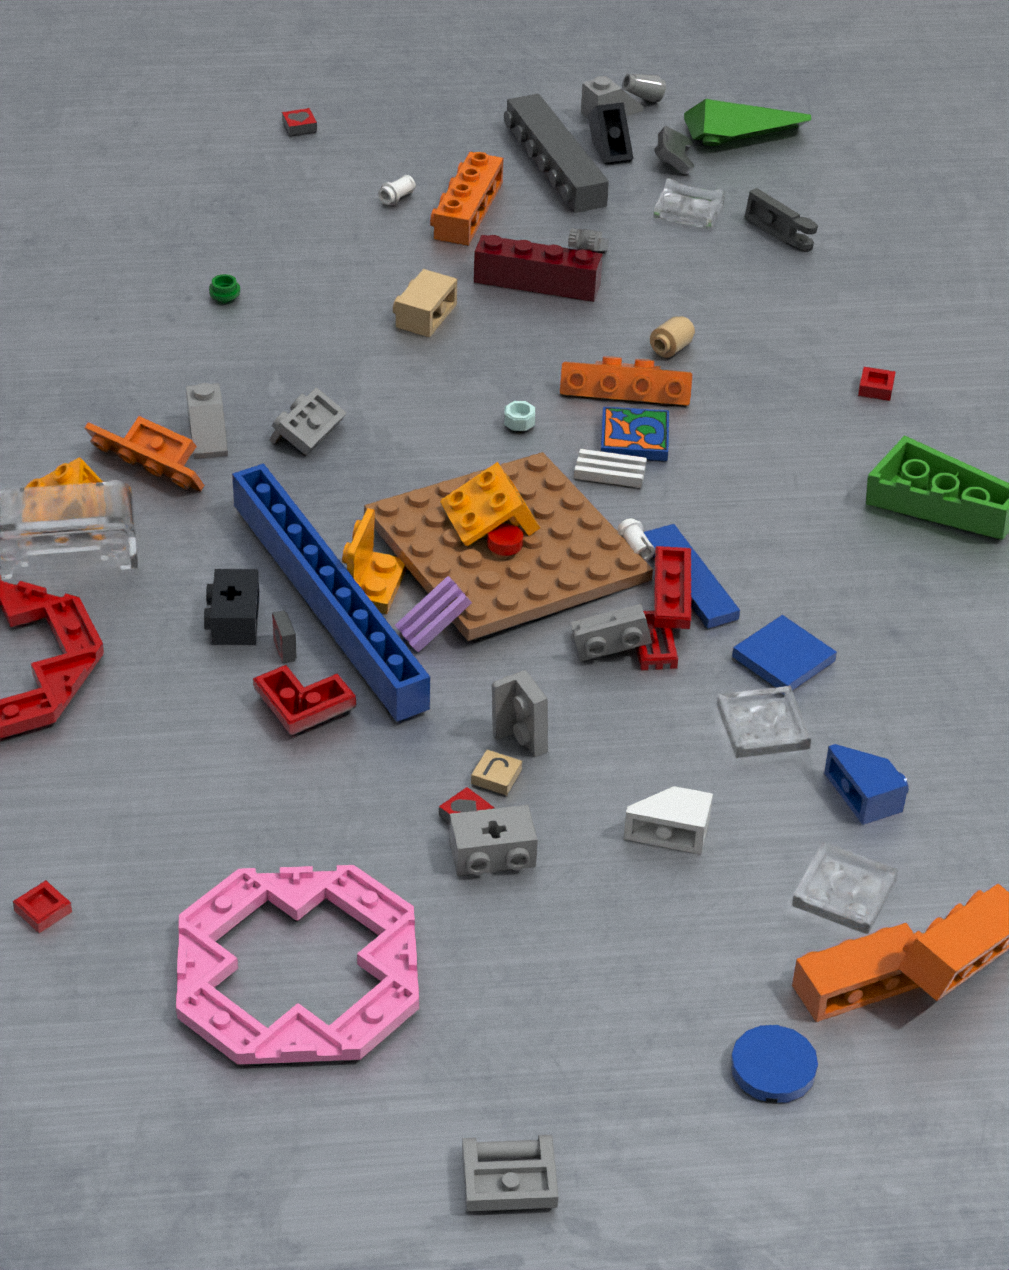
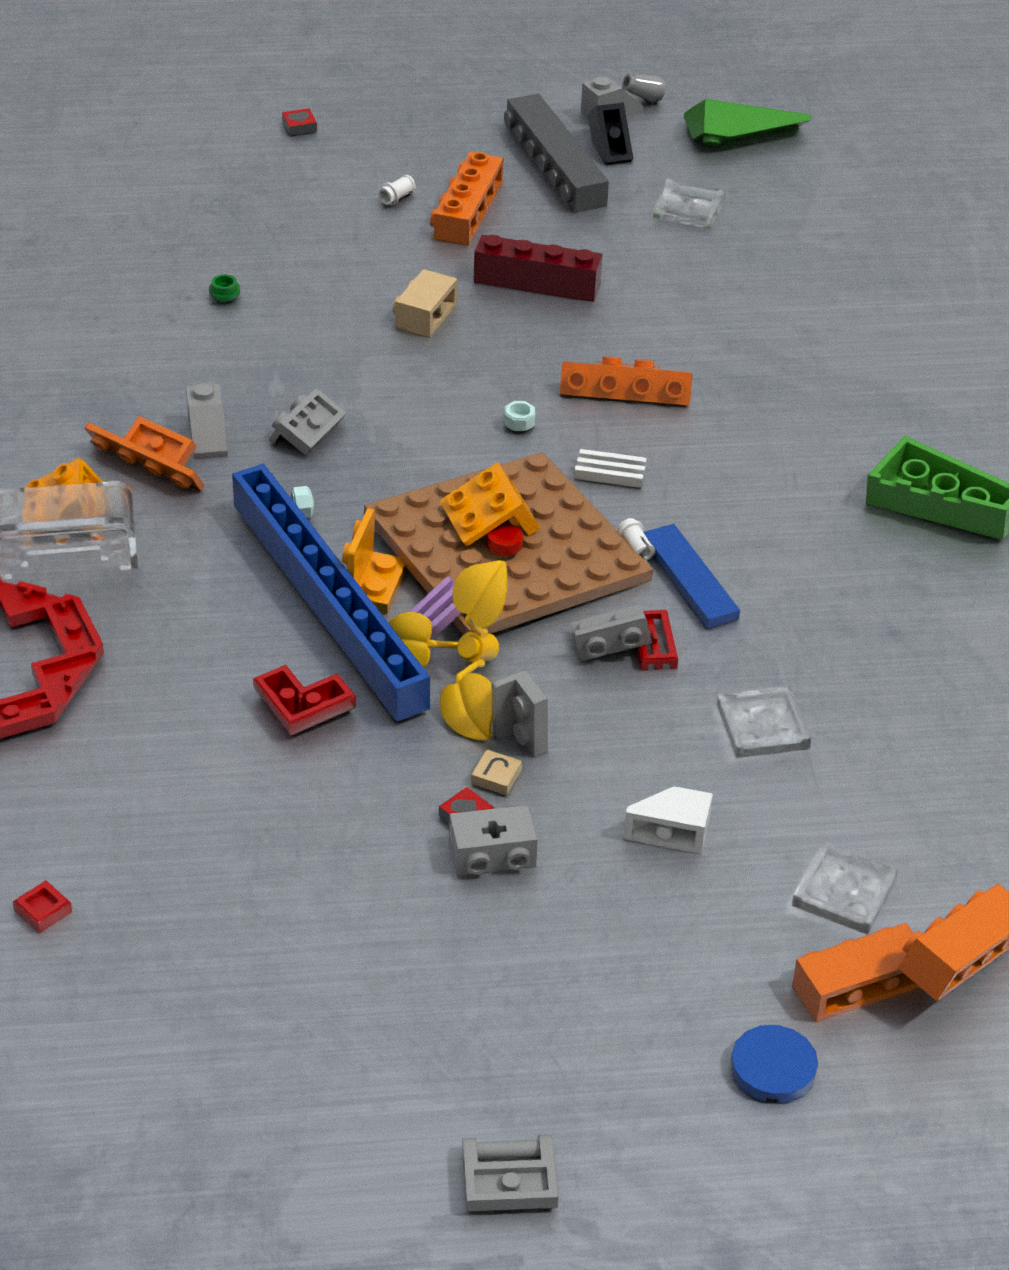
(233, 607): black brick -> none
(284, 636): dark grey tile -> none
(298, 1033): bright pink plate -> none
(304, 500): none -> light aqua tile
(481, 595): none -> yellow plant
(587, 239): light grey hinge -> none
(636, 432): tile -> none
(672, 149): flat silver piece -> none
(672, 336): tan brick -> none
(672, 587): red tile -> none
(779, 220): dark grey hinge -> none
(784, 653): blue tile -> none
(866, 783): blue slope -> none
(876, 383): red tile -> none

